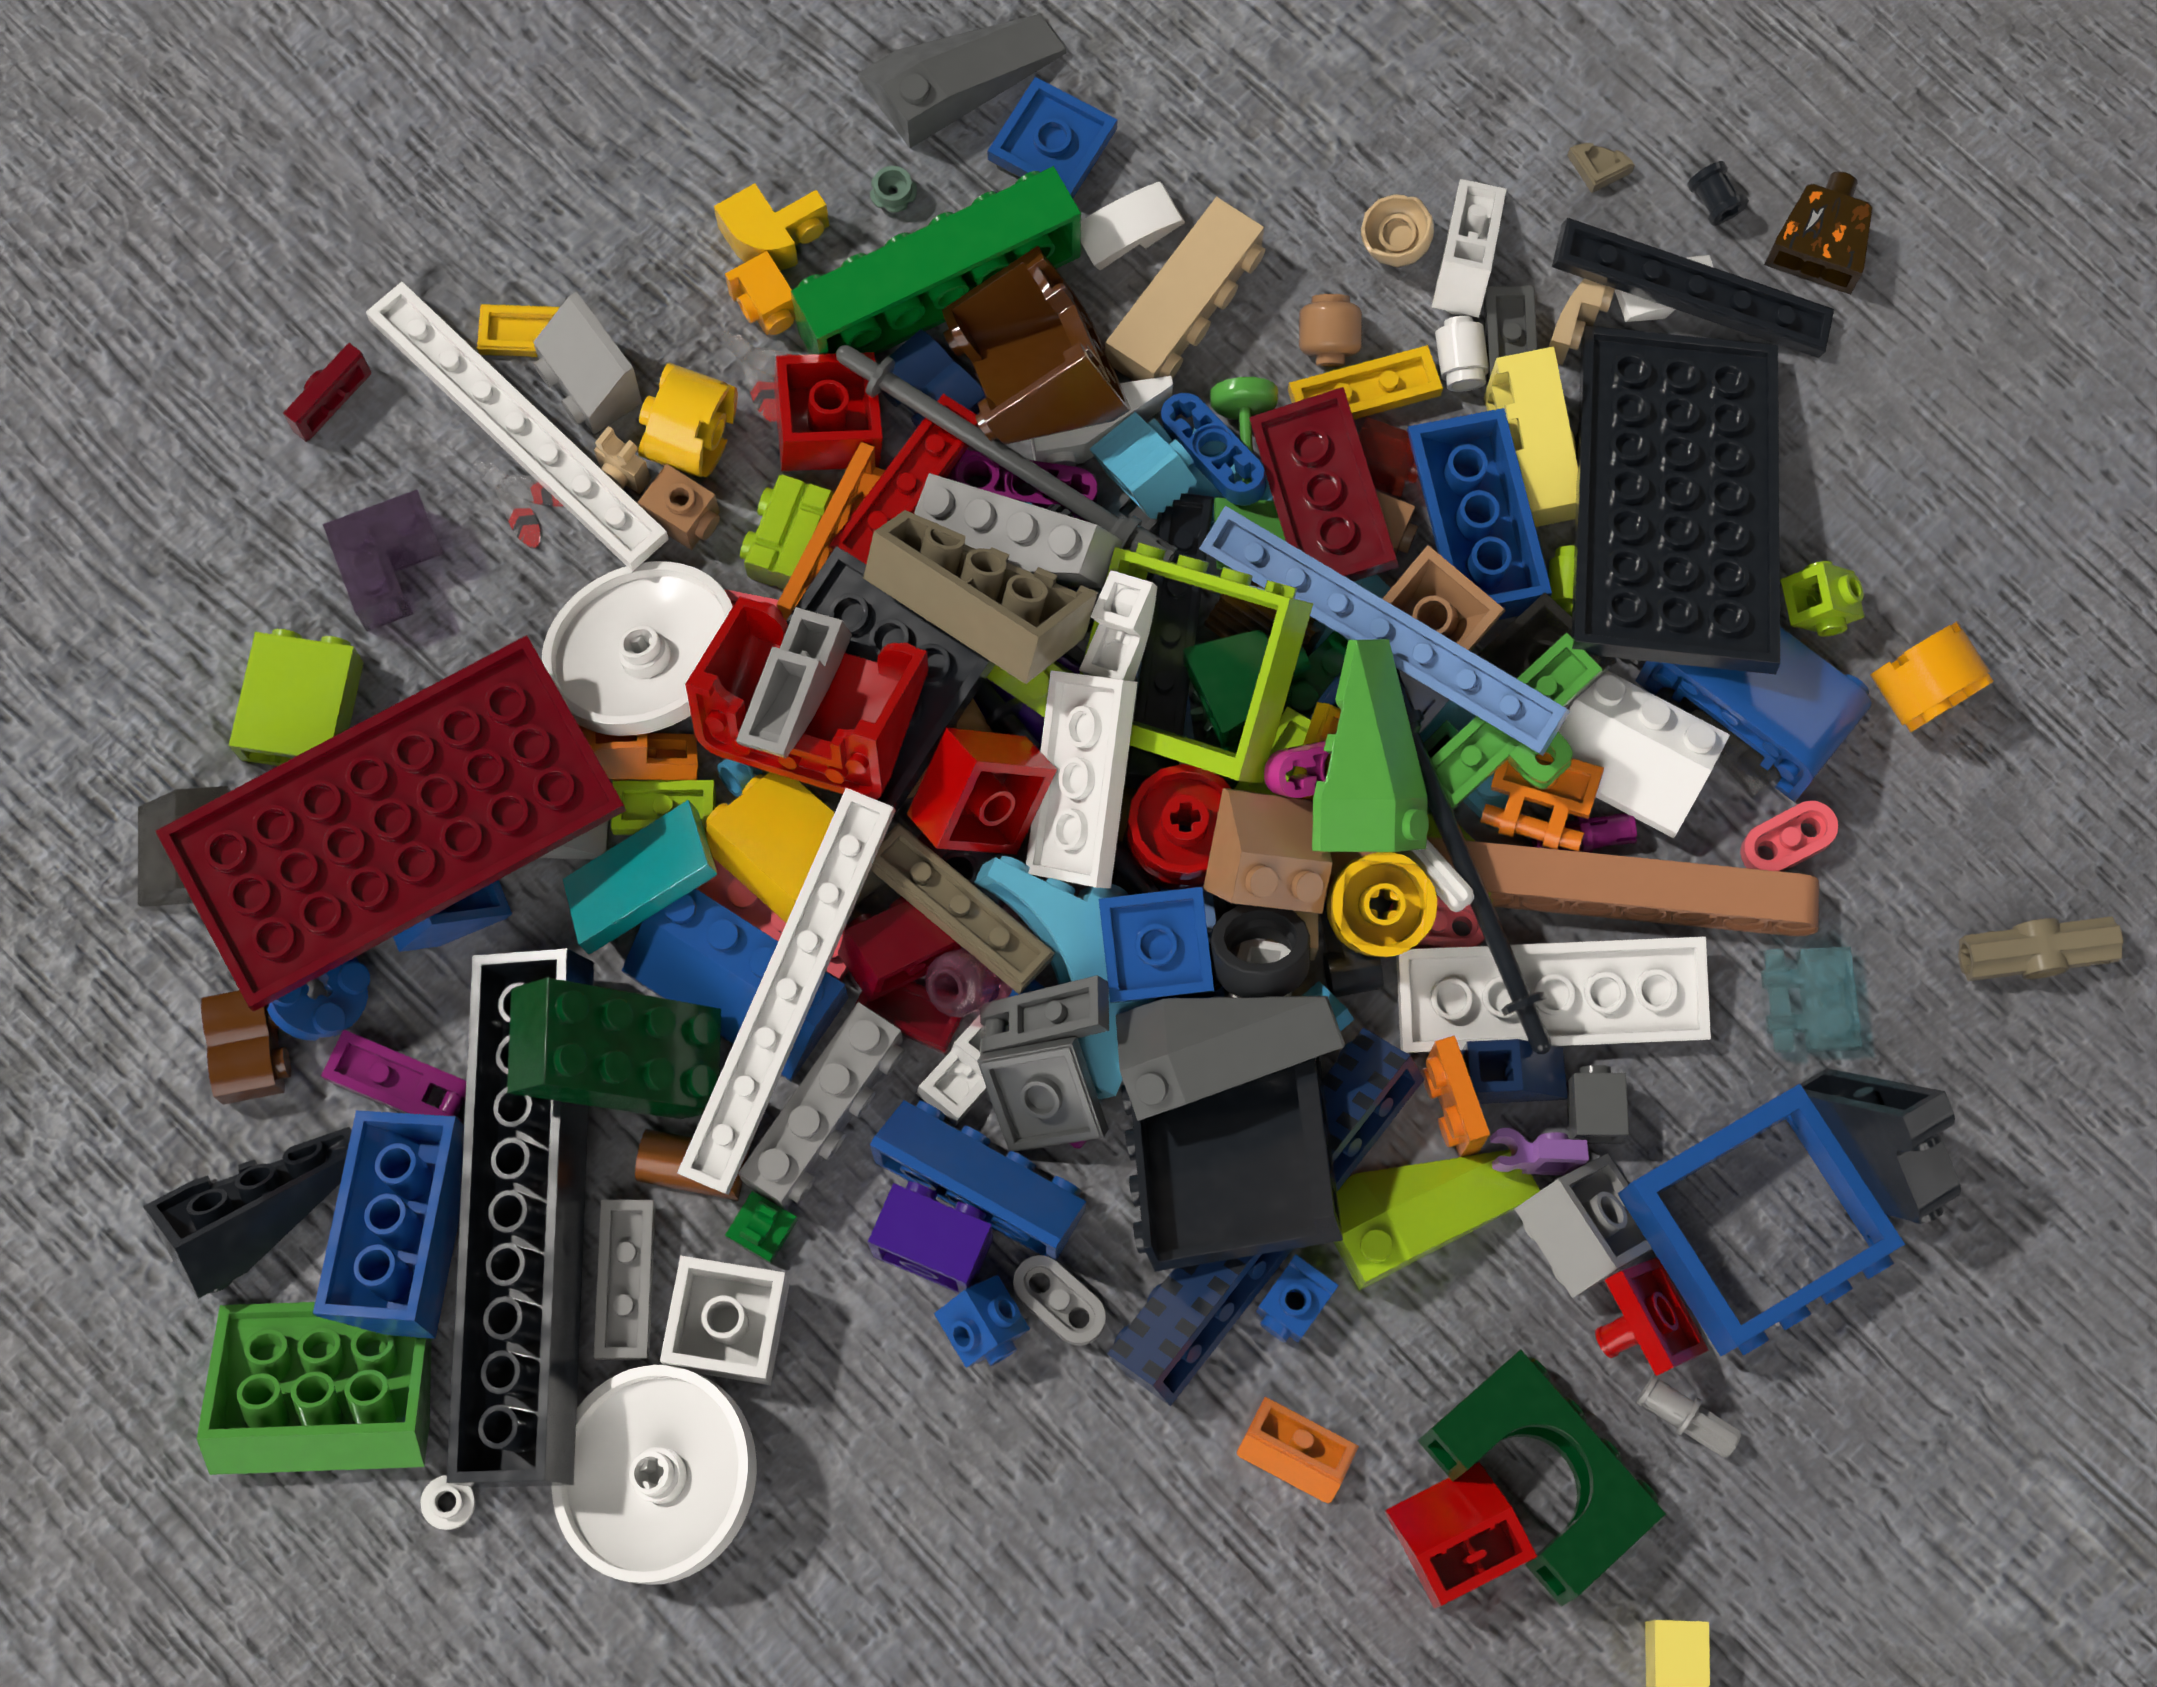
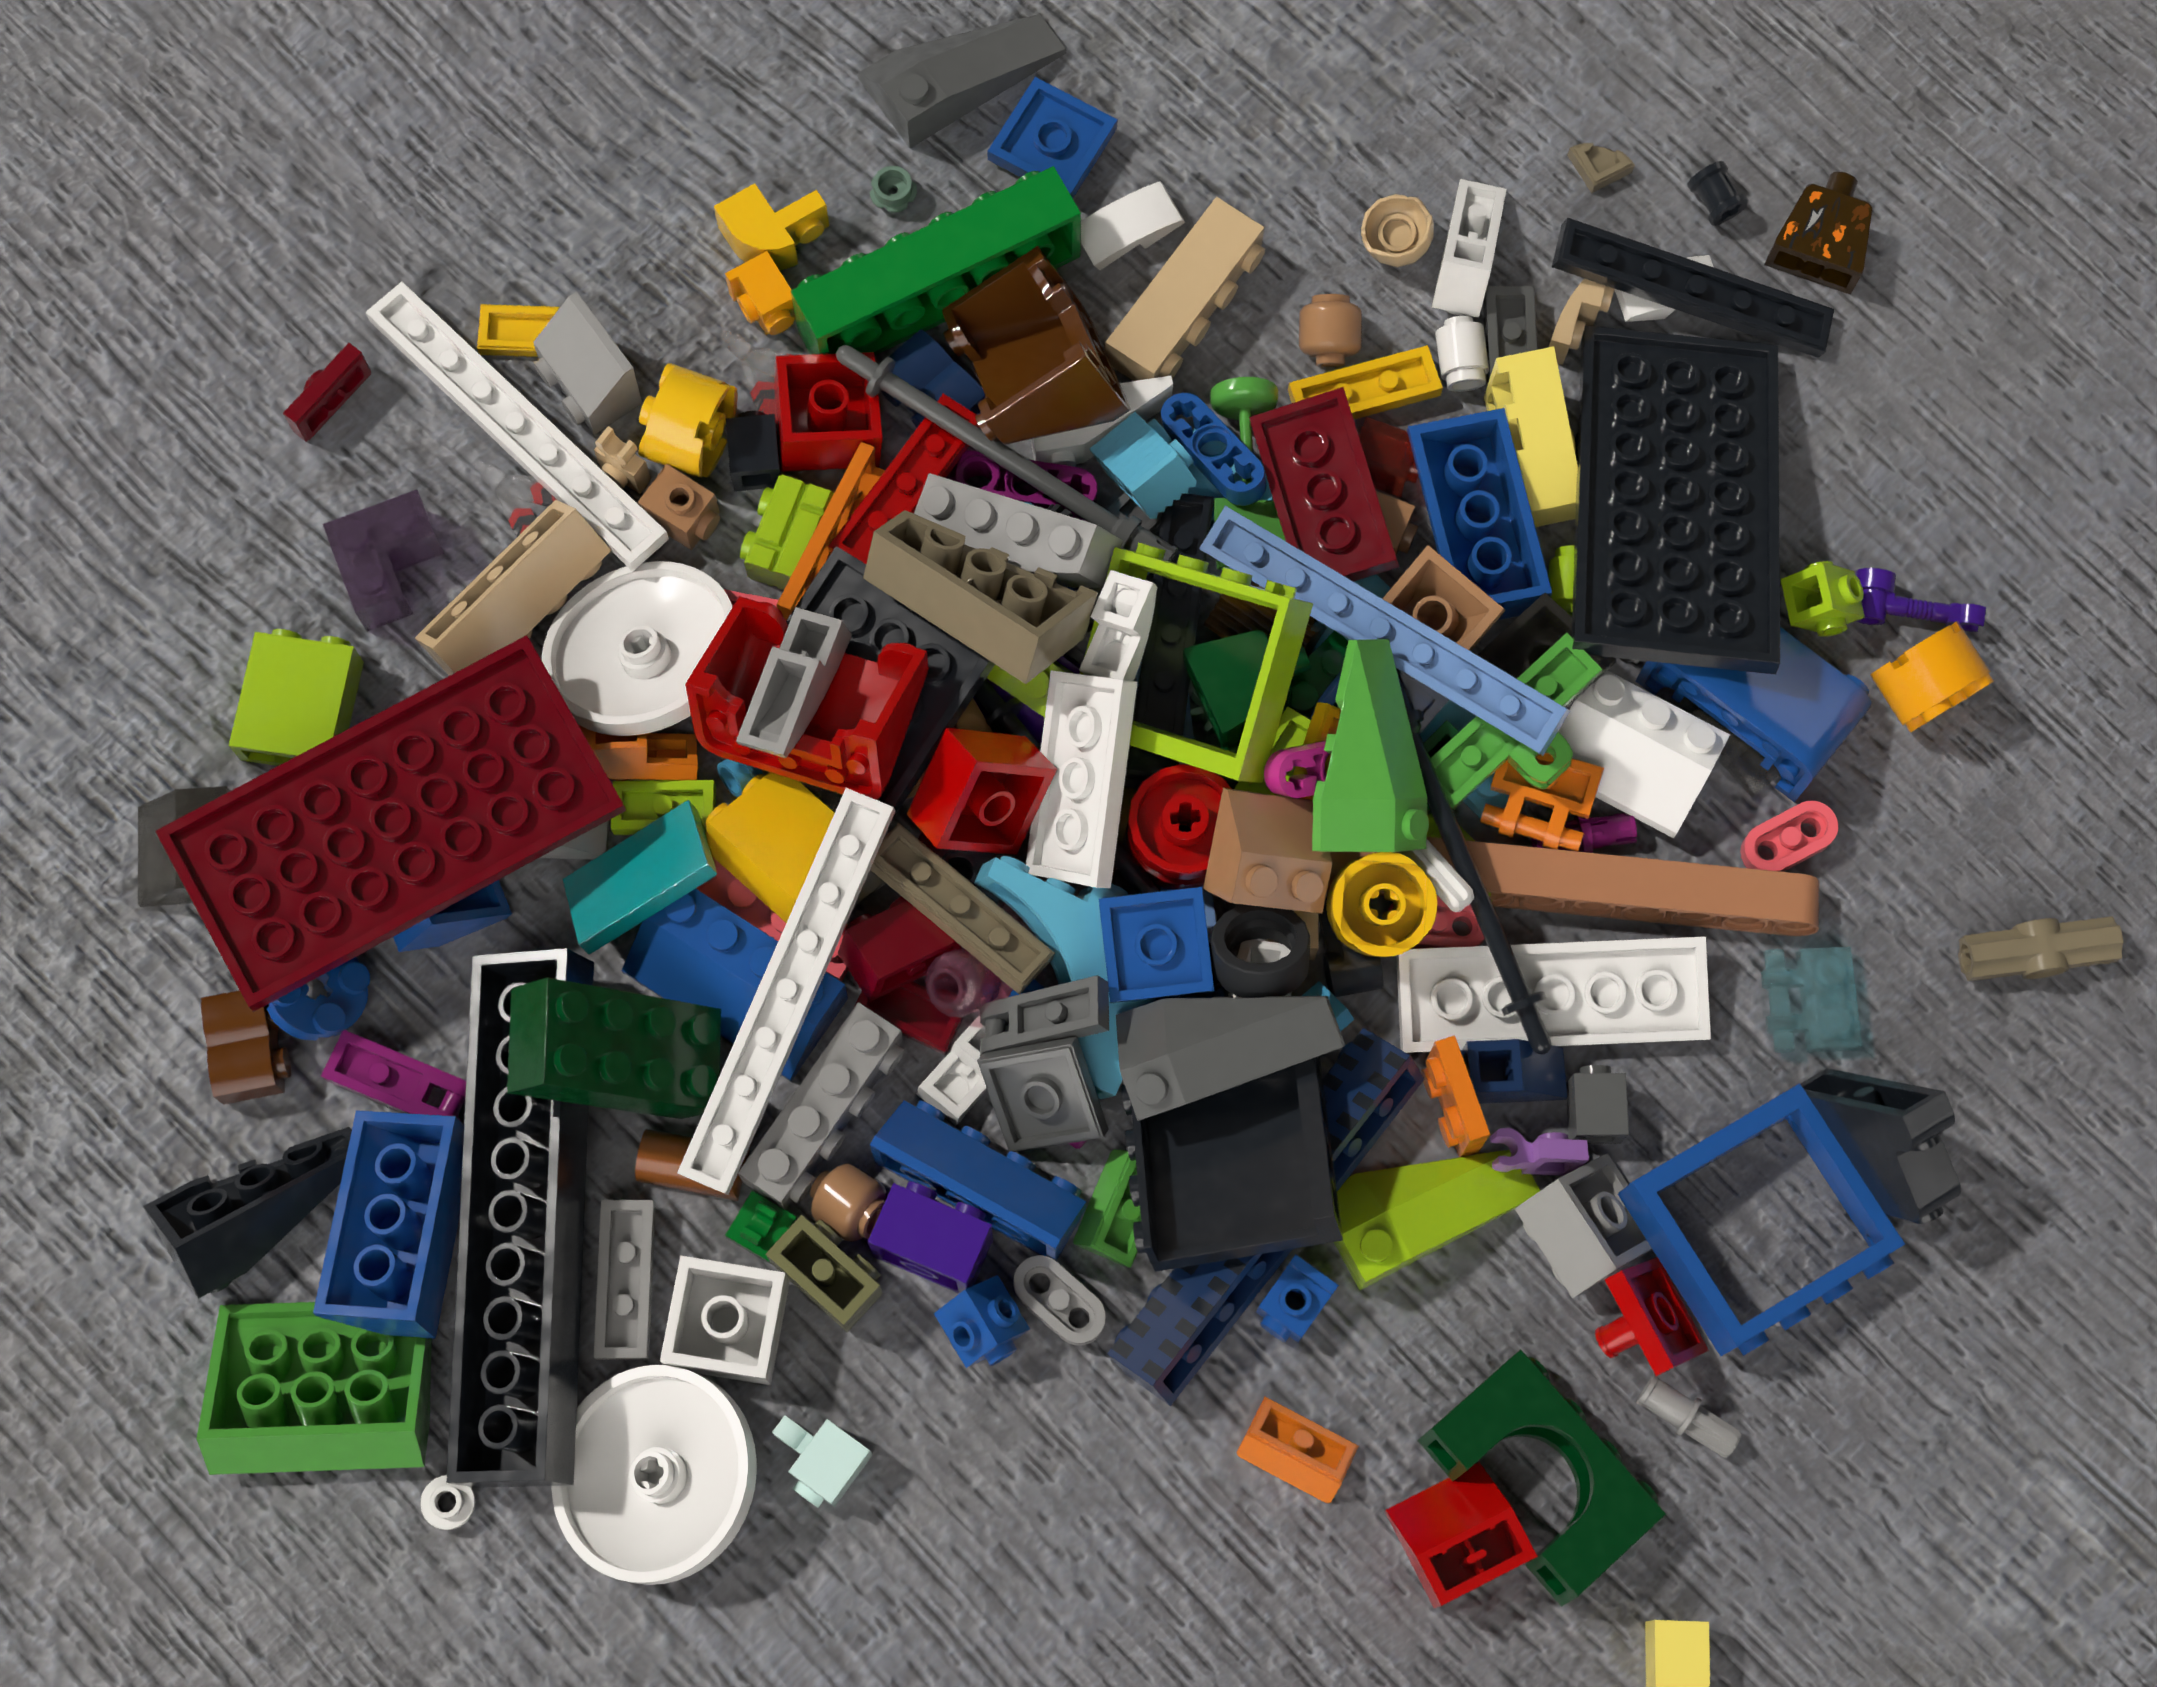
(516, 589): none -> tan brick
(753, 450): none -> black brick
(825, 1273): none -> olive brick
(826, 1461): none -> light aqua brick
(848, 1201): none -> medium nougat head
(1111, 1213): none -> bright green slope
(1881, 600): none -> dark purple brick

